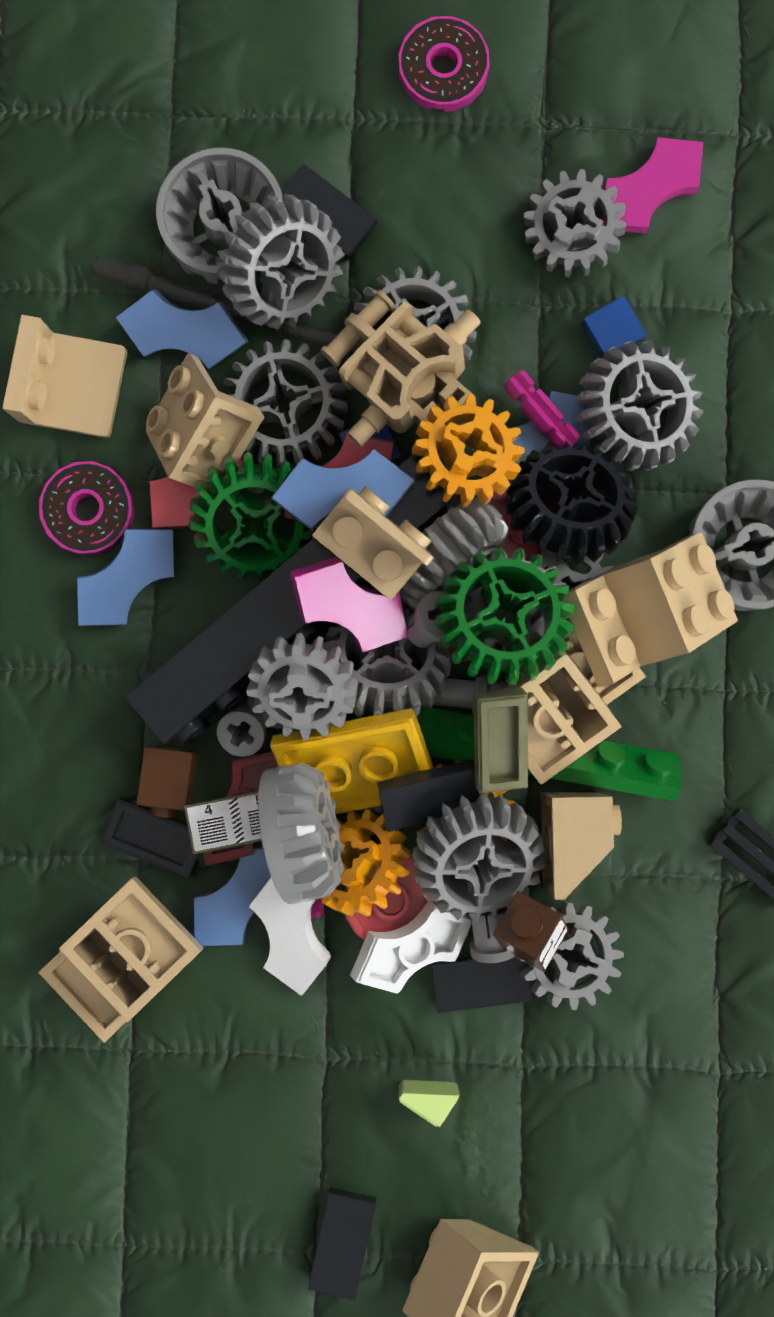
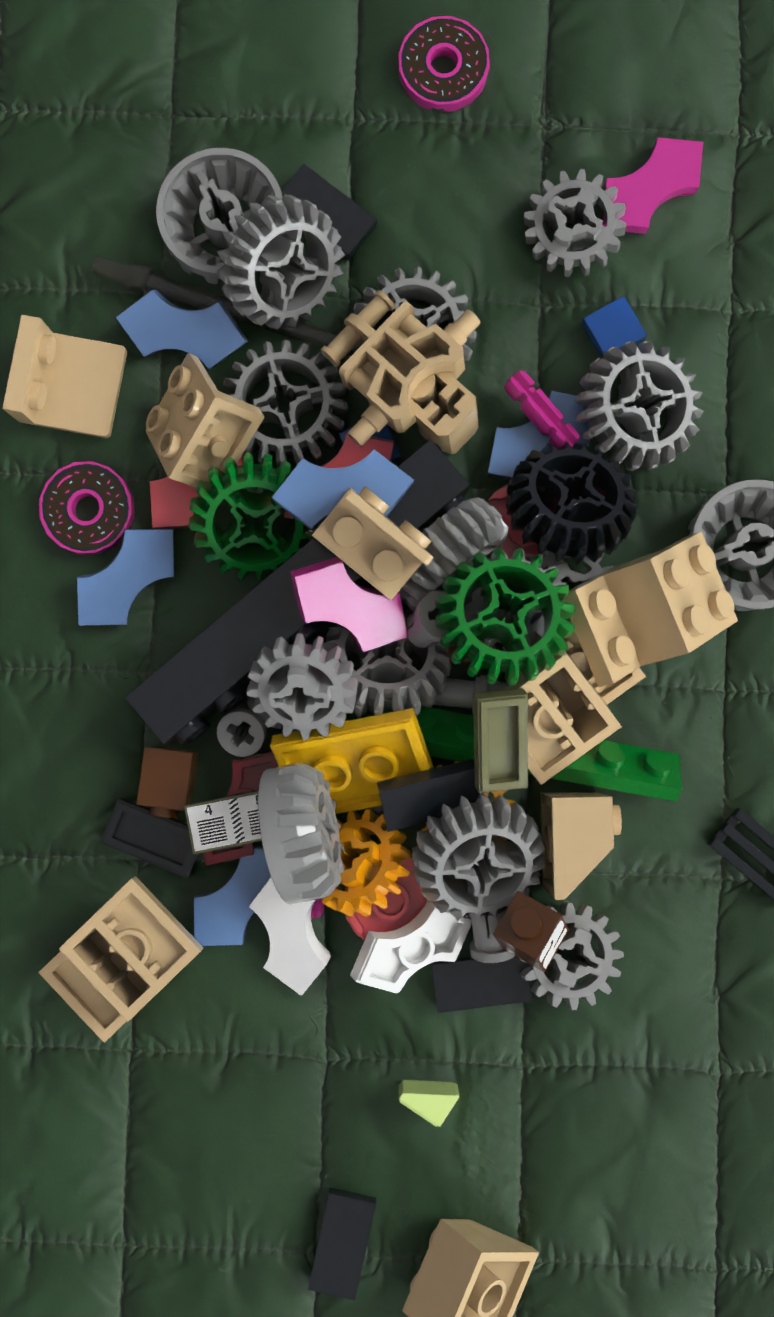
(447, 440): light orange gear -> none

